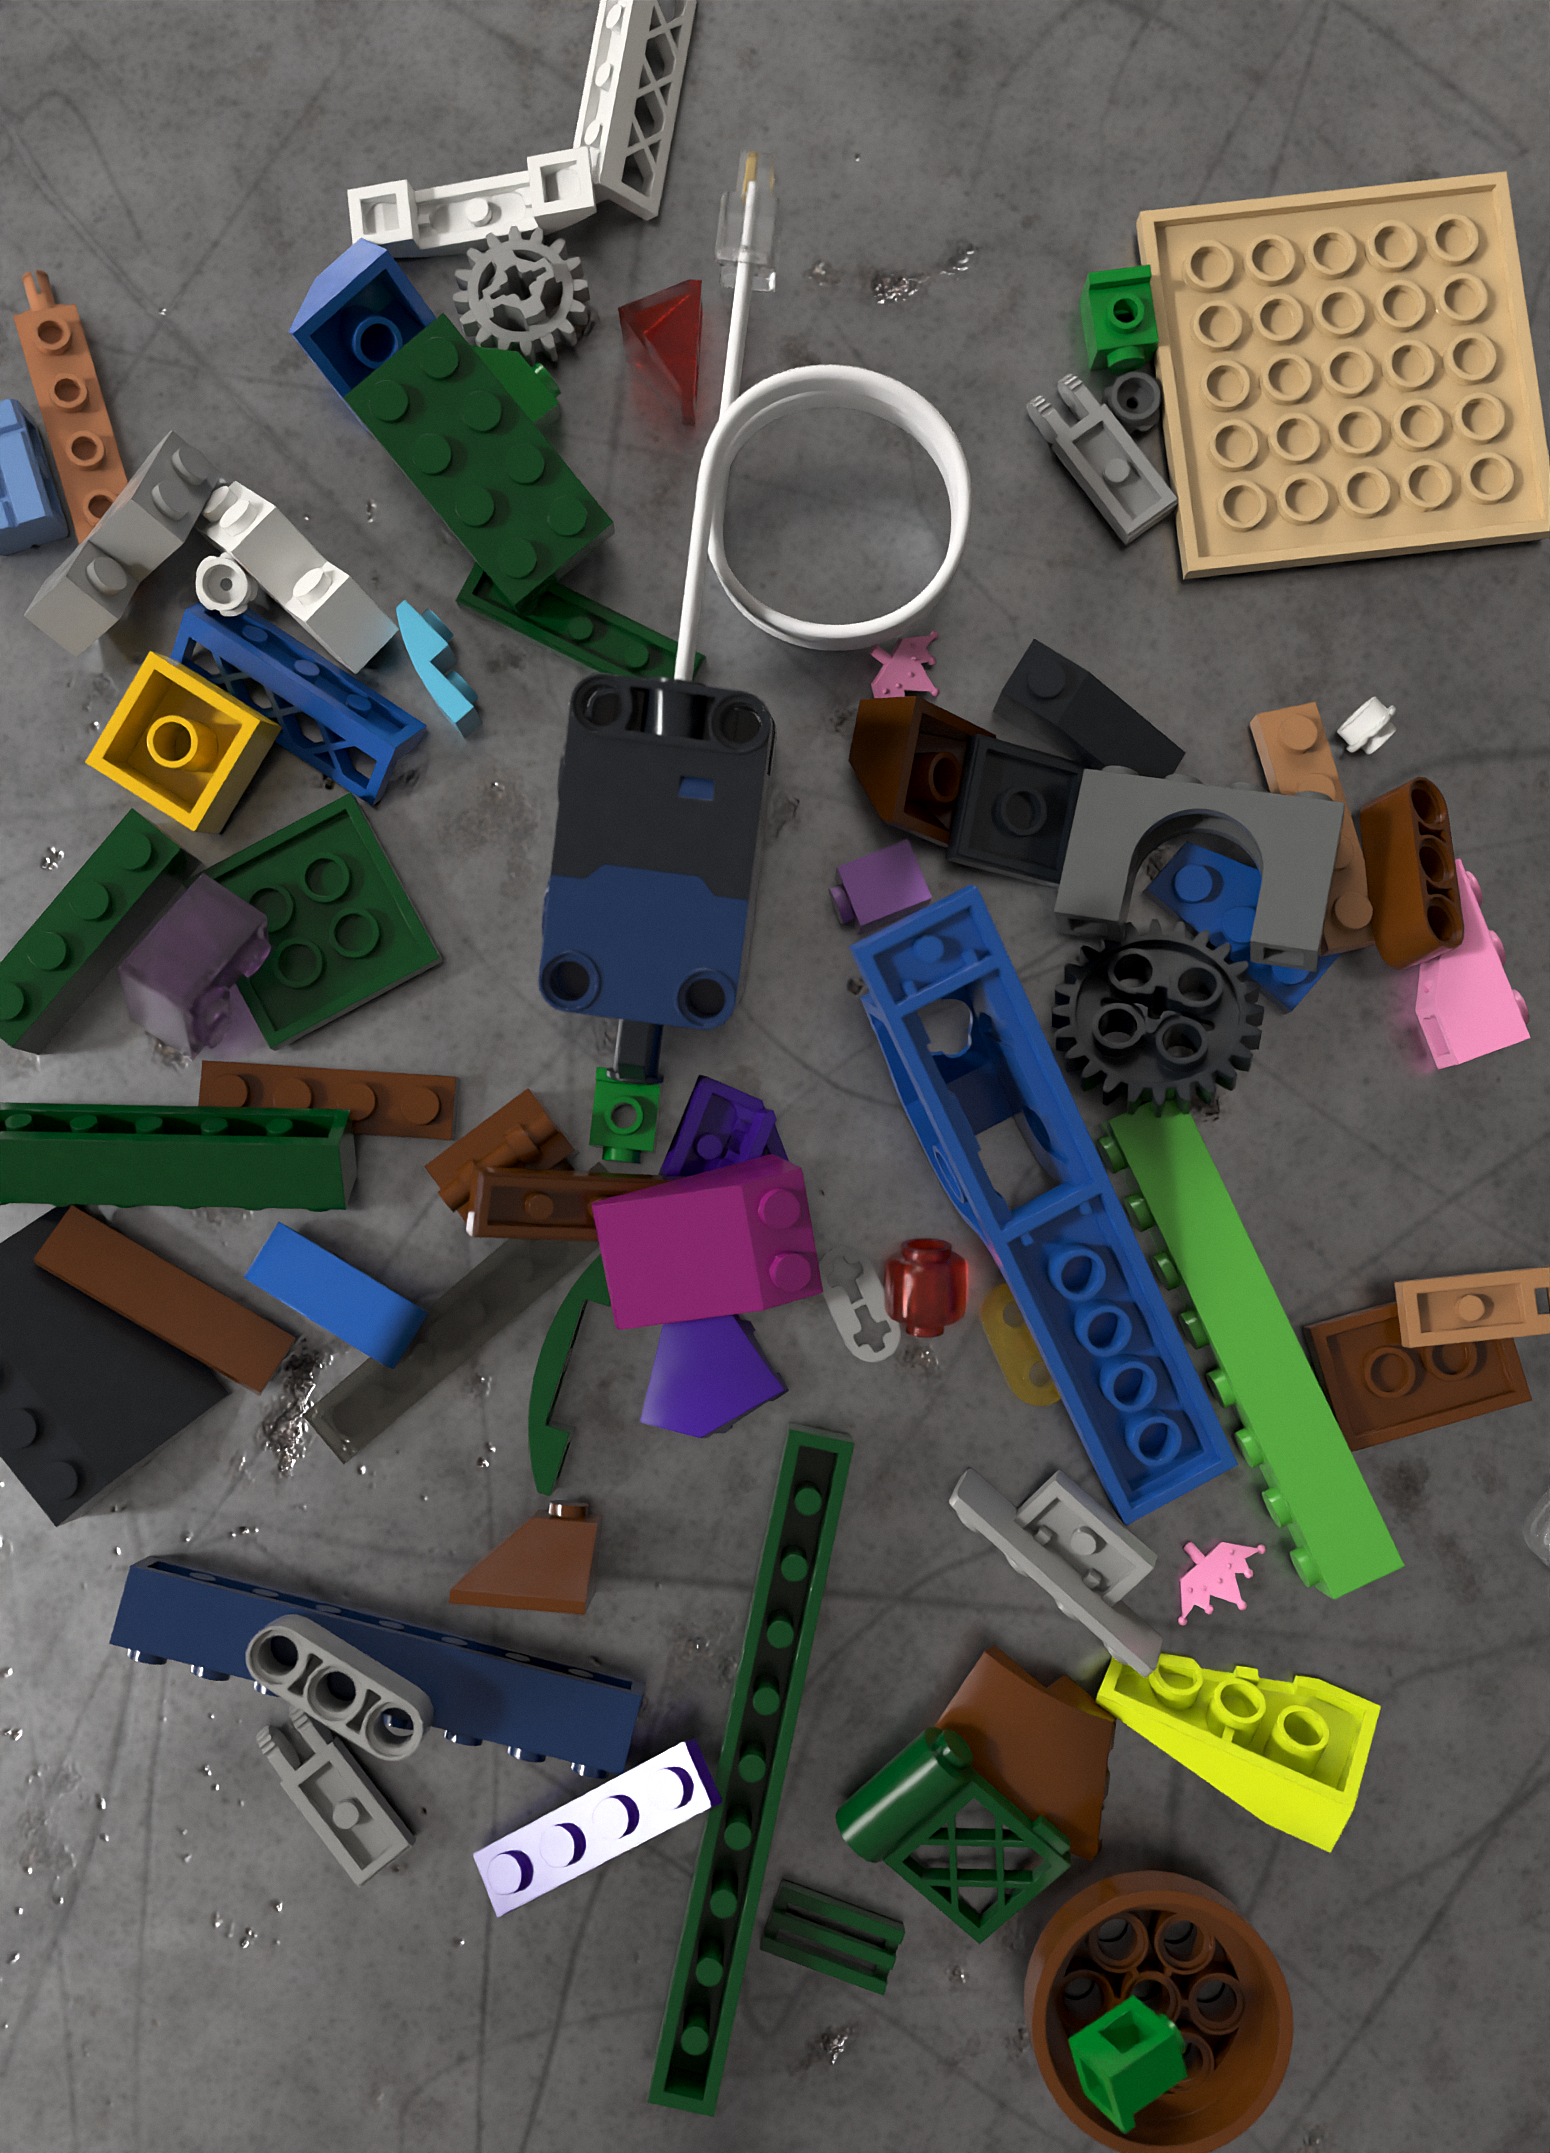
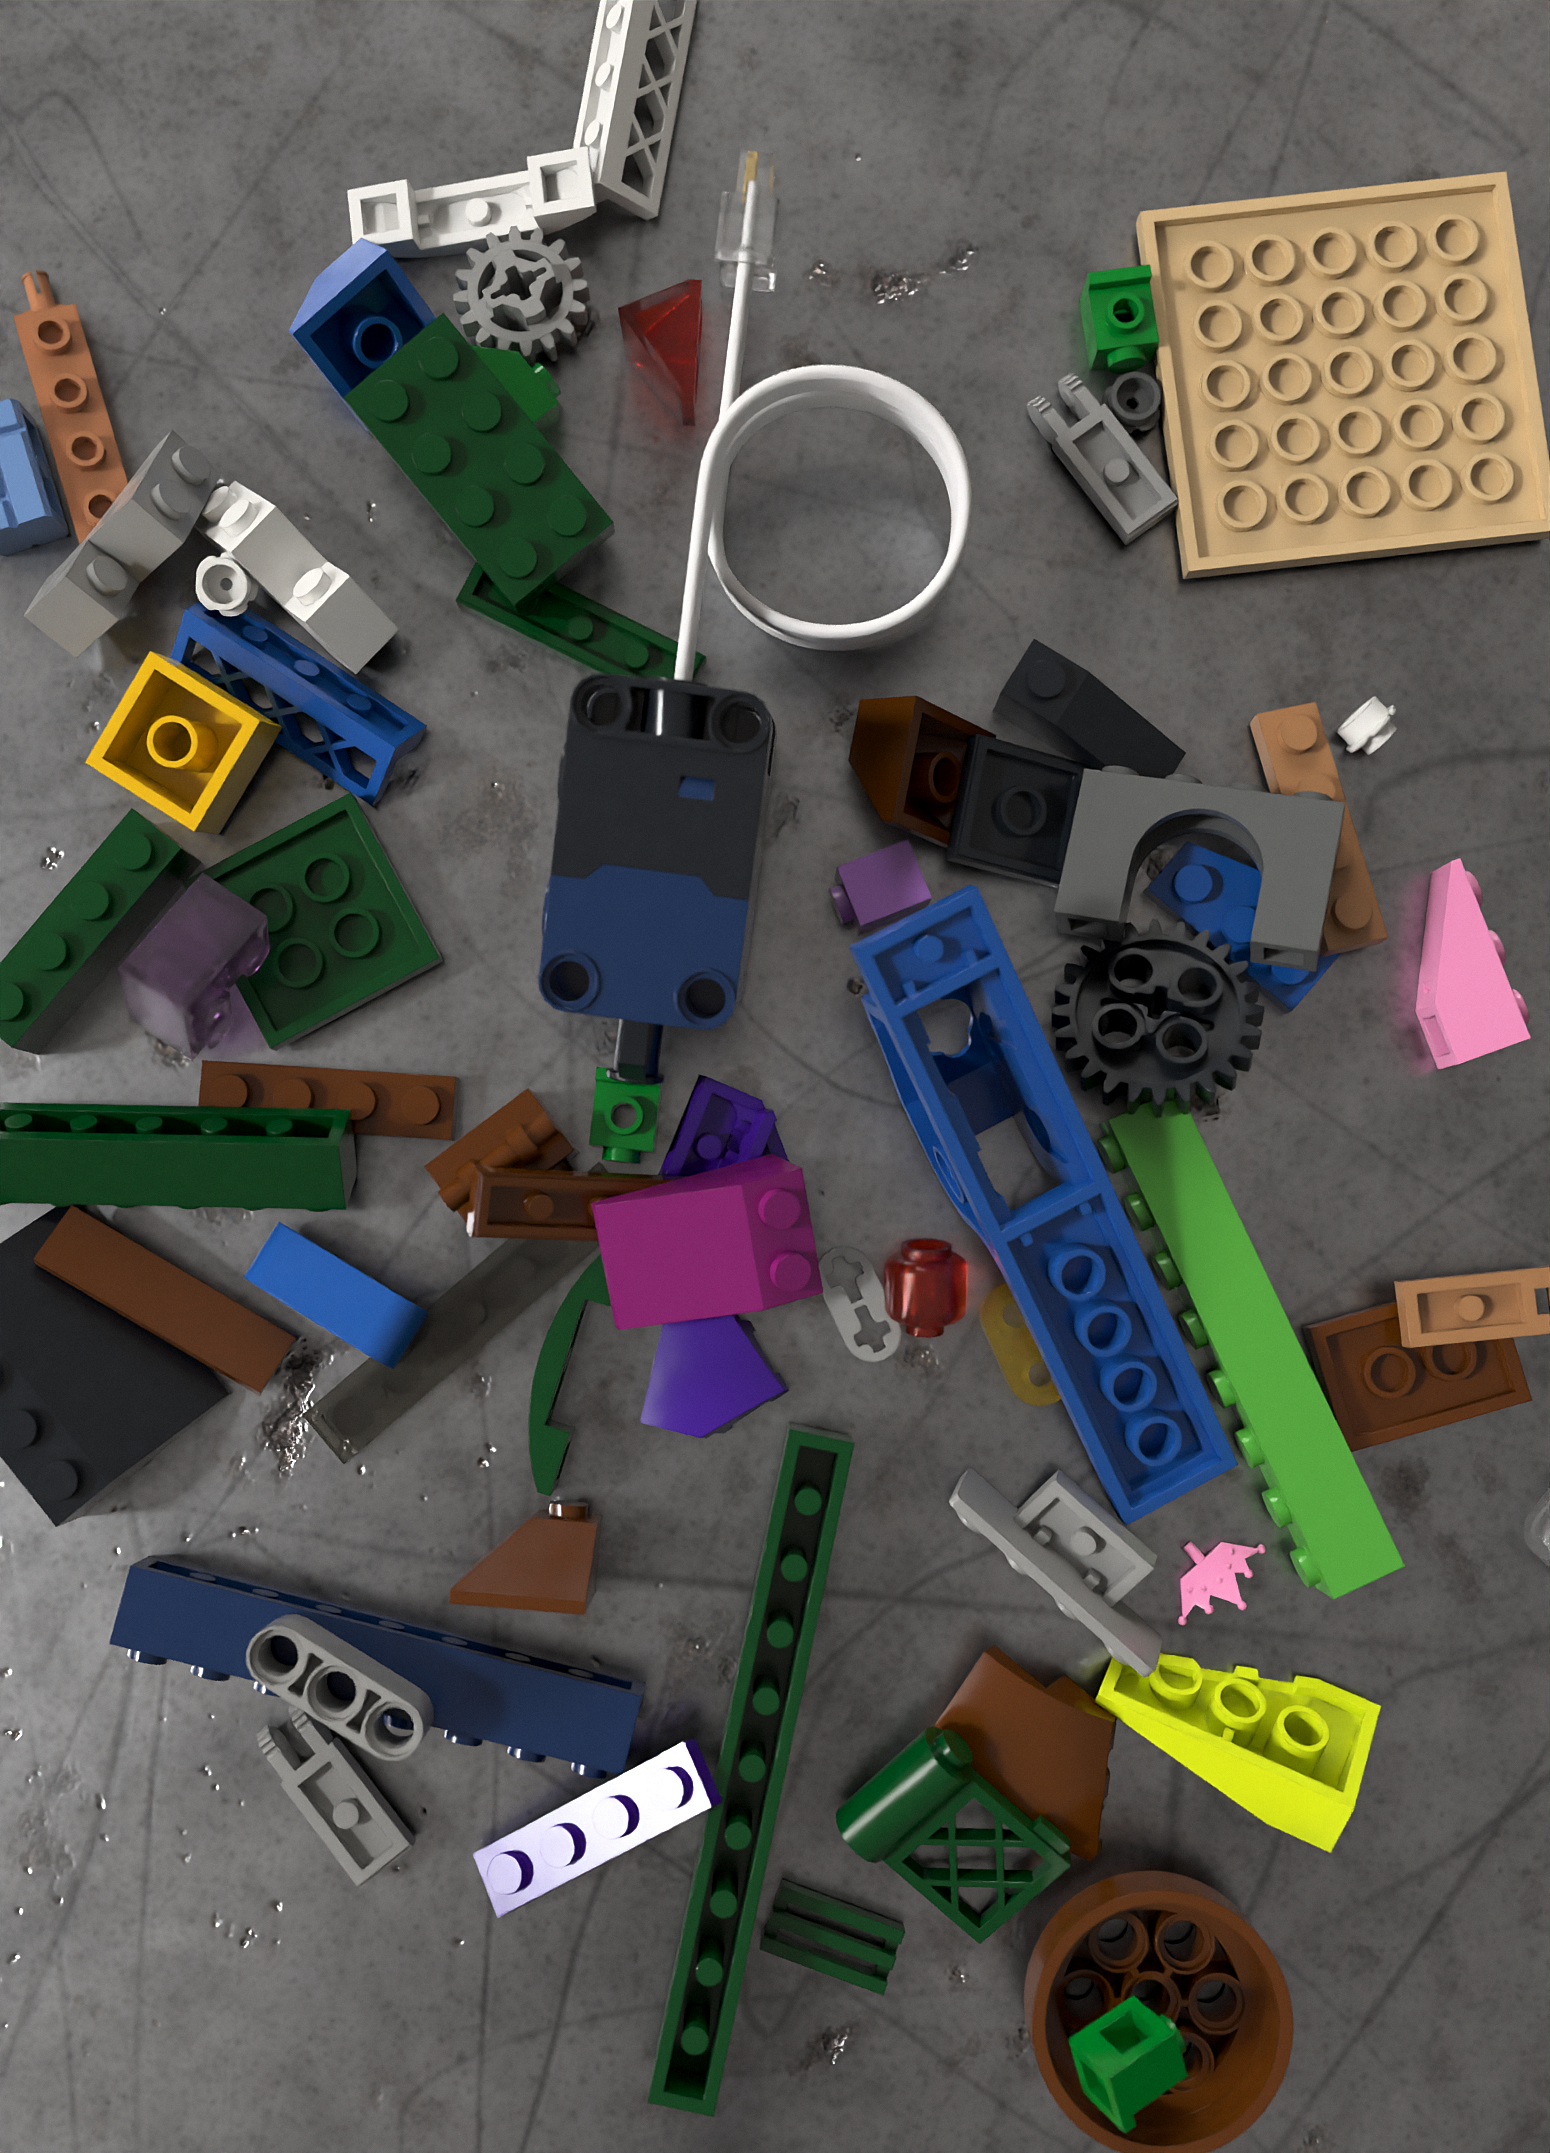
(432, 657): medium azure slope -> none
(903, 667): bright pink piece -> none
(1411, 874): reddish brown beam -> none

